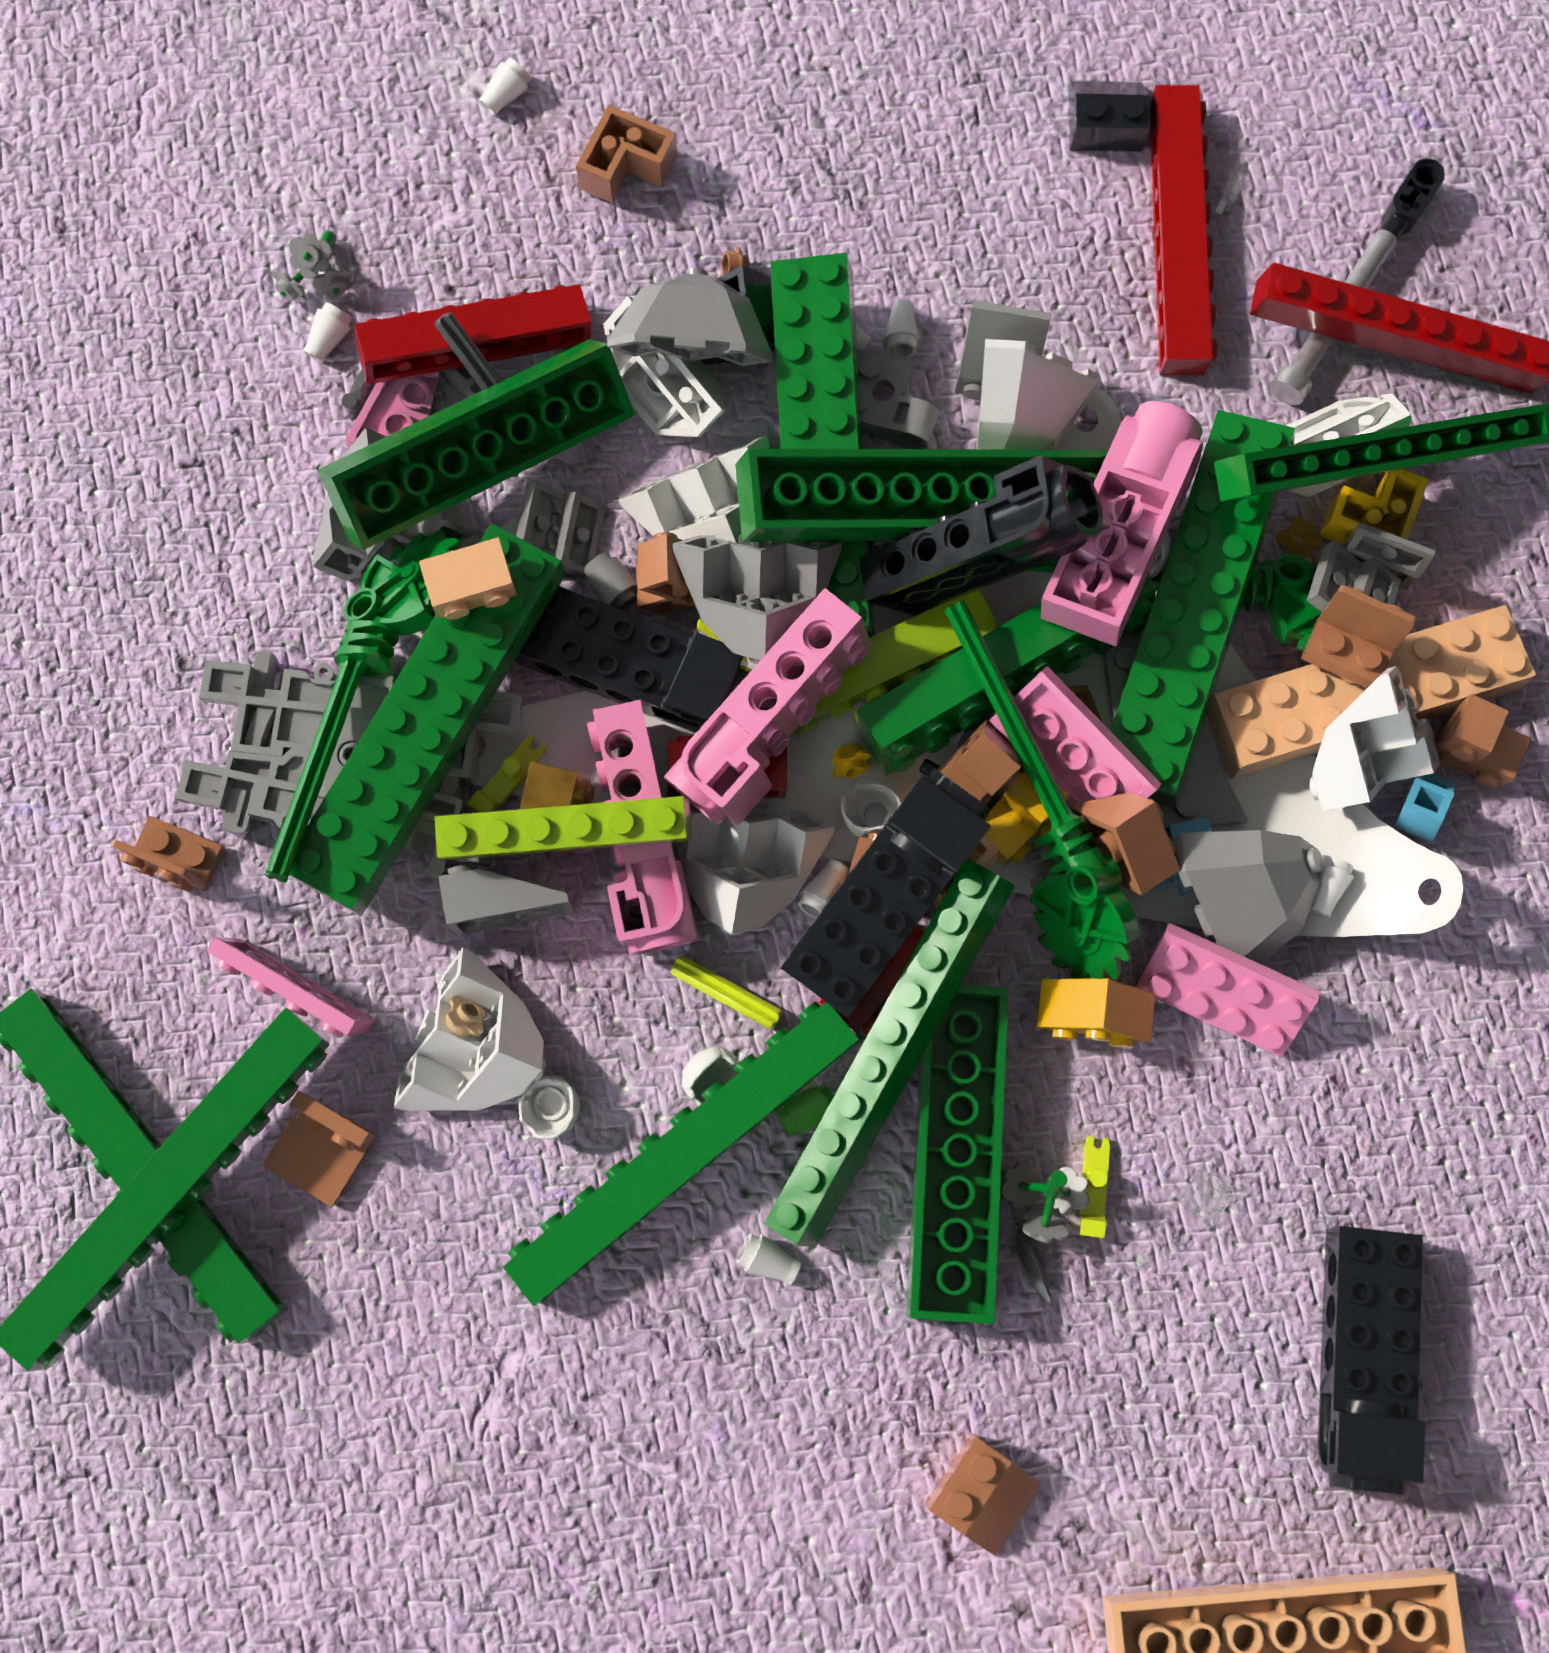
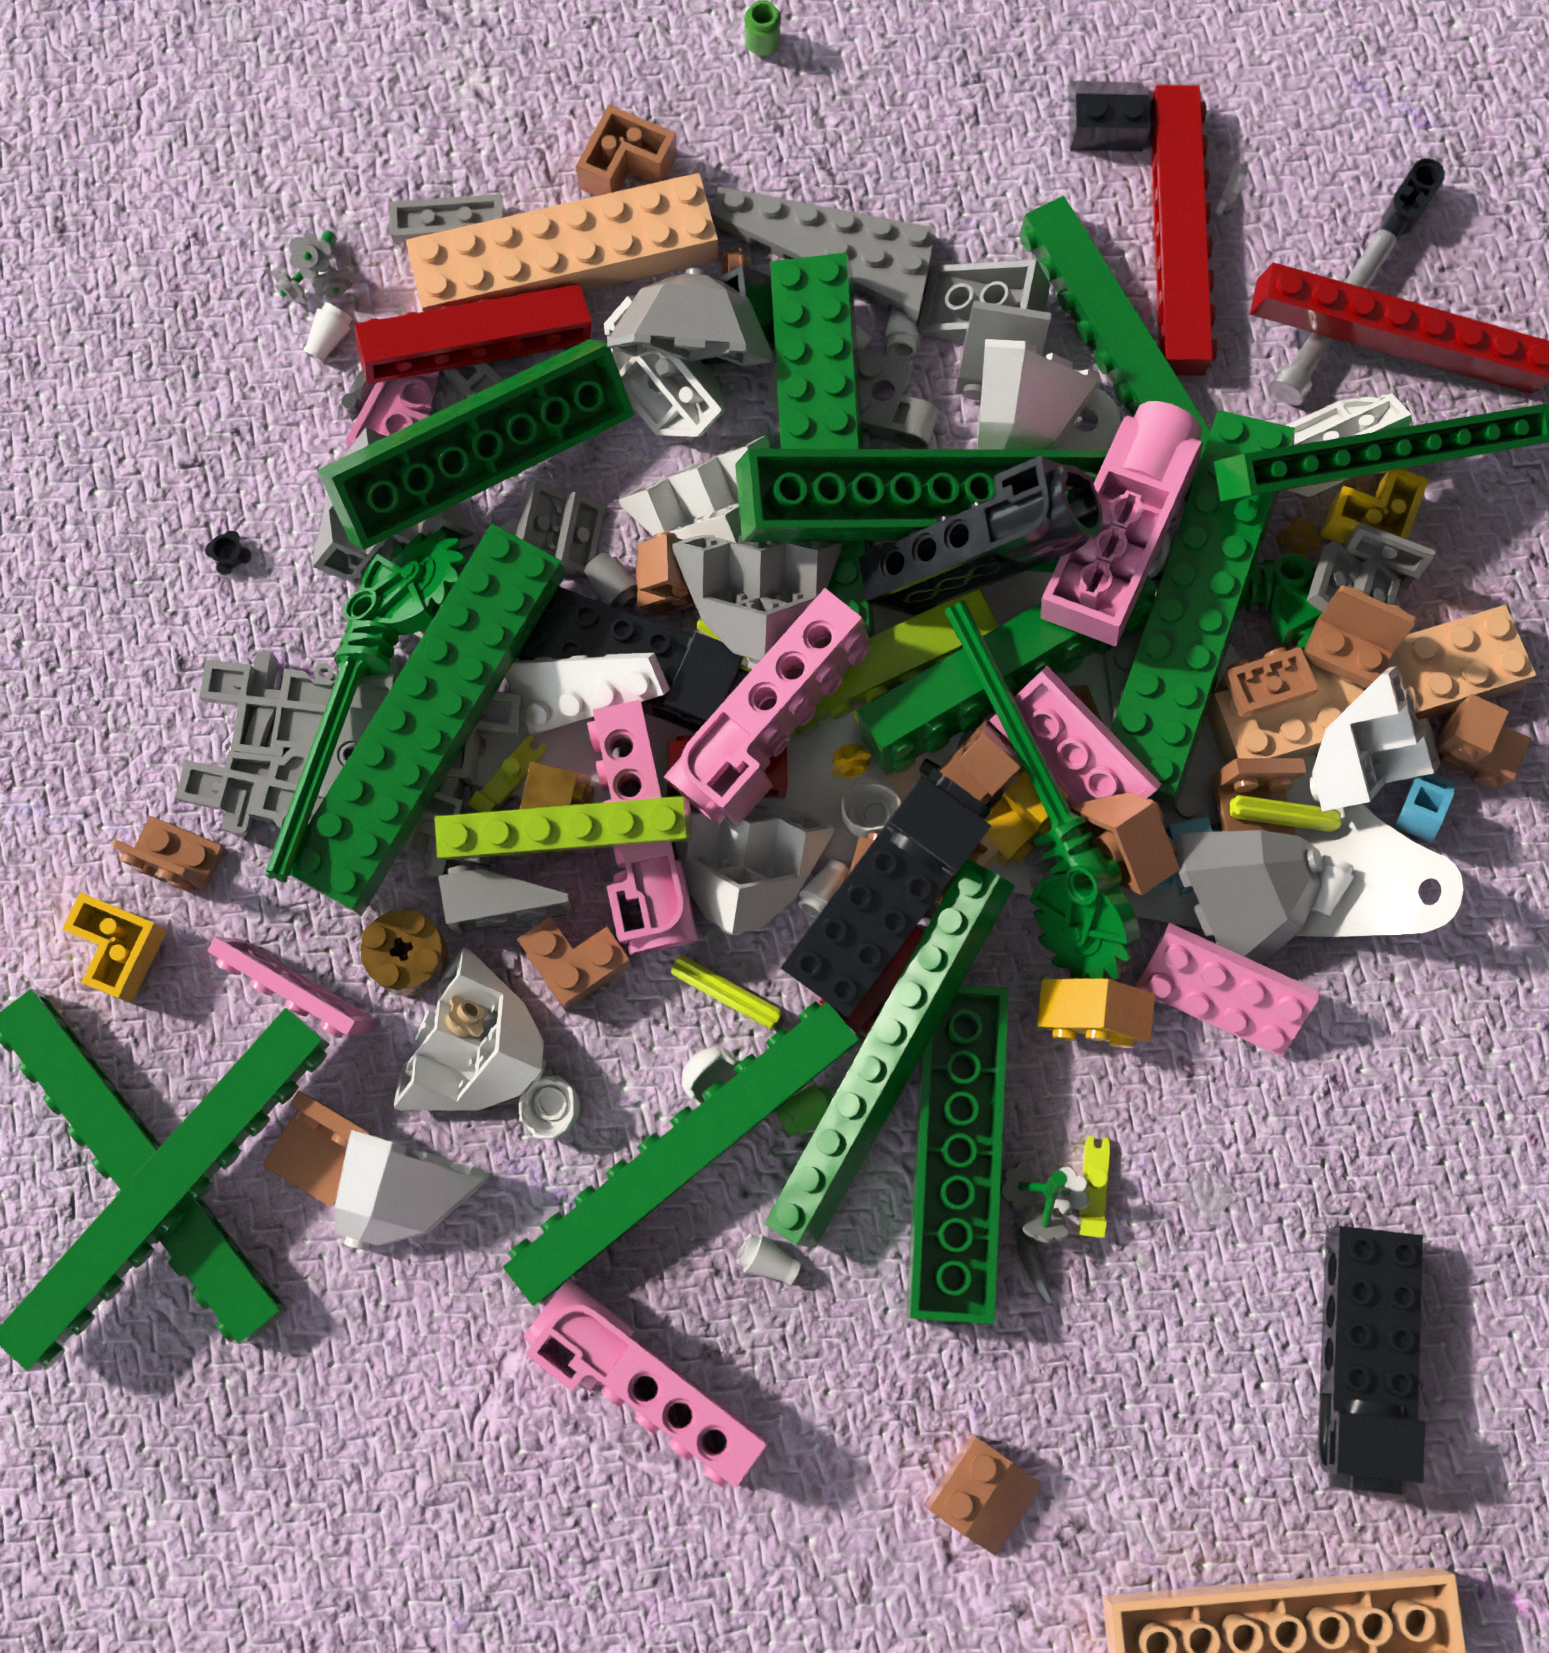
(124, 946): none -> yellow brick
(222, 543): none -> black plate
(384, 941): none -> pearl gold brick
(397, 1191): none -> white brick
(429, 216): none -> light grey plate
(466, 351): dark grey axle -> none
(468, 579): light nougat brick -> none
(505, 86): white cone -> none
(569, 244): none -> light nougat brick
(571, 688): none -> white wing
(576, 971): none -> nougat brick
(616, 1358): none -> bright pink brick
(762, 28): none -> bright green brick
(885, 254): none -> light grey wing
(956, 286): none -> light grey slope
(1102, 311): none -> green brick
(1255, 778): none -> nougat bracket
(1268, 682): none -> nougat bracket
(1284, 813): none -> neon yellow axle

